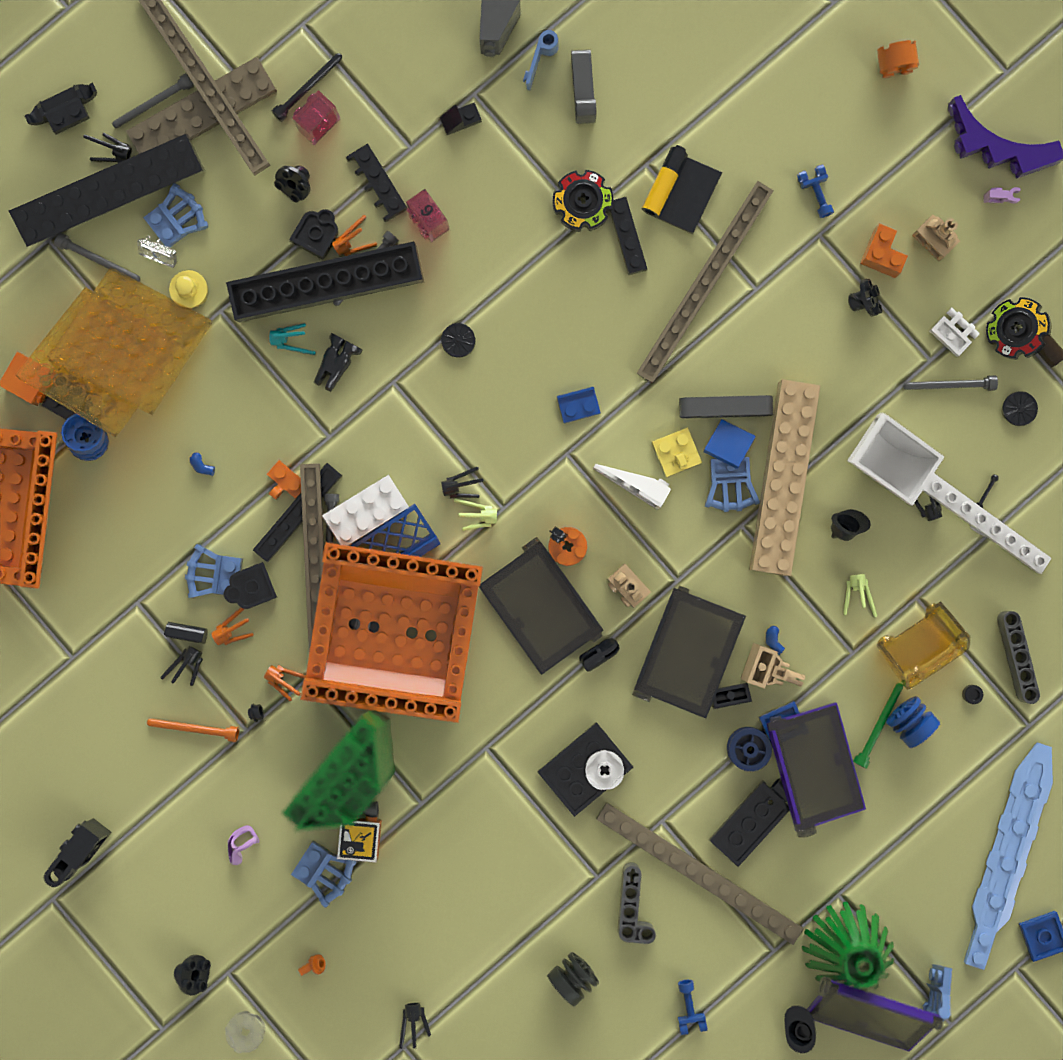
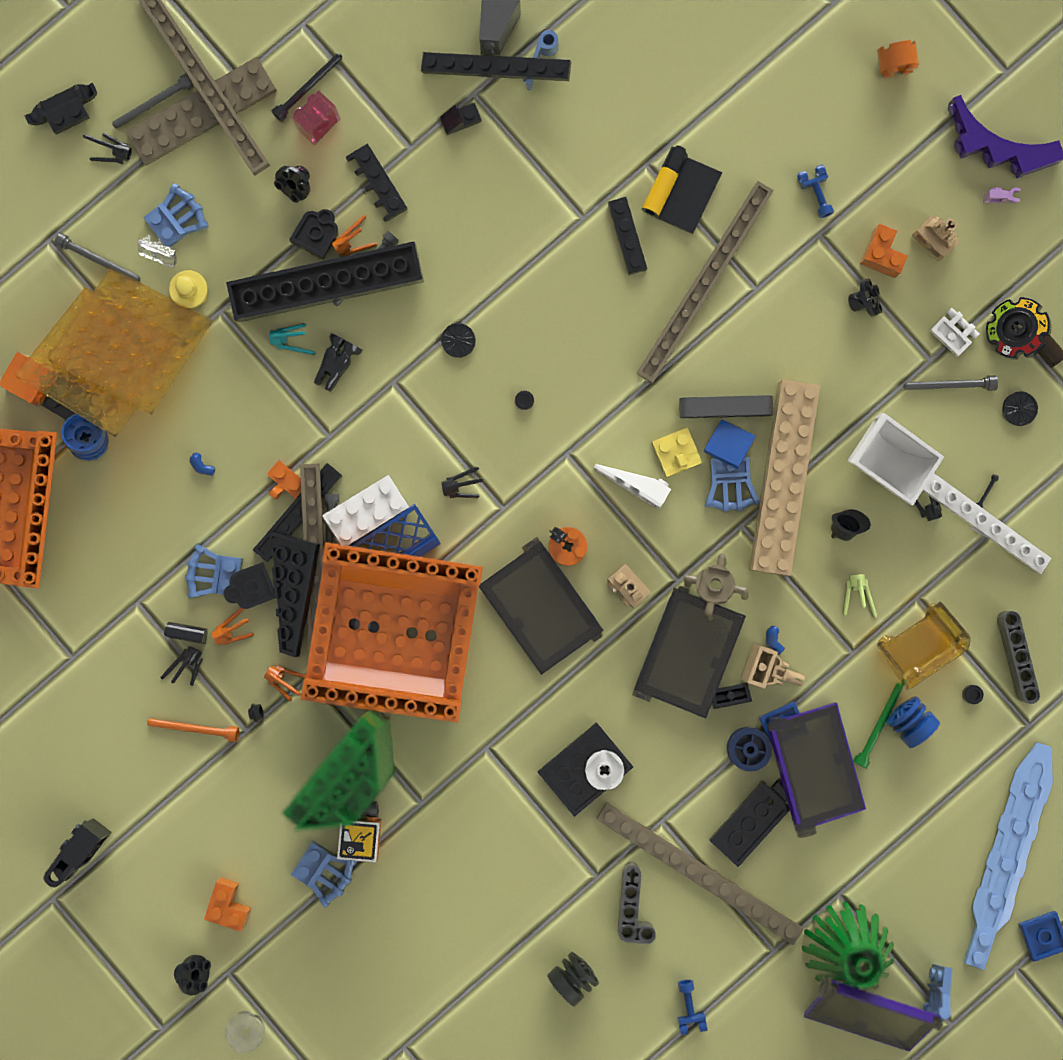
(106, 190): black brick -> none
(223, 909): none -> orange brick
(234, 853): lavender piece -> none
(293, 582): none -> black wing
(316, 964): orange plate -> none
(413, 1012): black plant -> none
(428, 216): clear pink brick -> none
(487, 515): yellowish green plant -> none
(496, 66): none -> black plate
(524, 400): none -> black tile
(578, 405): blue plate -> none
(583, 86): dark grey beam -> none
(597, 197): black piece -> none
(599, 654): black arm -> none
(715, 596): none -> dark tan plate
(800, 1029): black piece -> none

